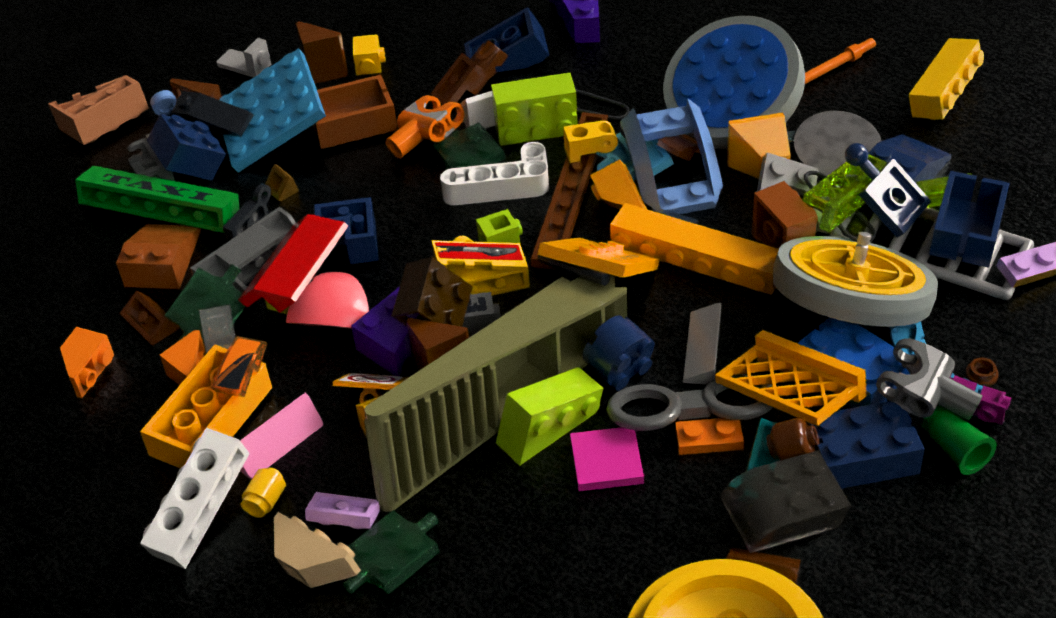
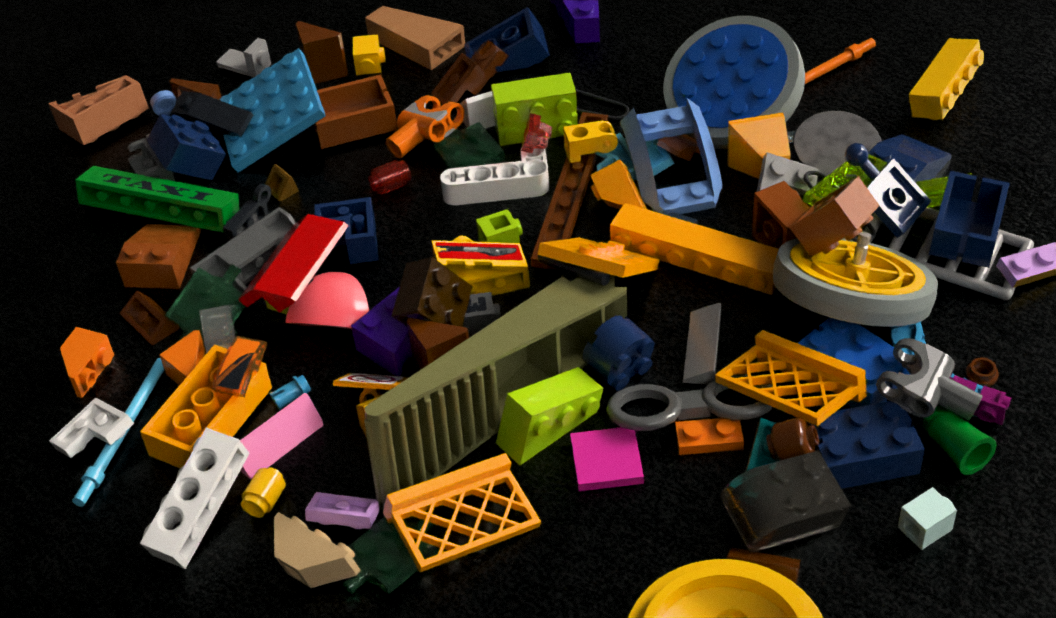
(95, 420): none -> white plate
(95, 474): none -> medium azure bar
(290, 391): none -> dark azure pin
(389, 176): none -> clear red brick
(416, 36): none -> medium nougat slope
(444, 491): none -> light orange fence
(533, 134): none -> clear red tile
(835, 217): none -> dark orange brick
(927, 518): none -> light aqua brick

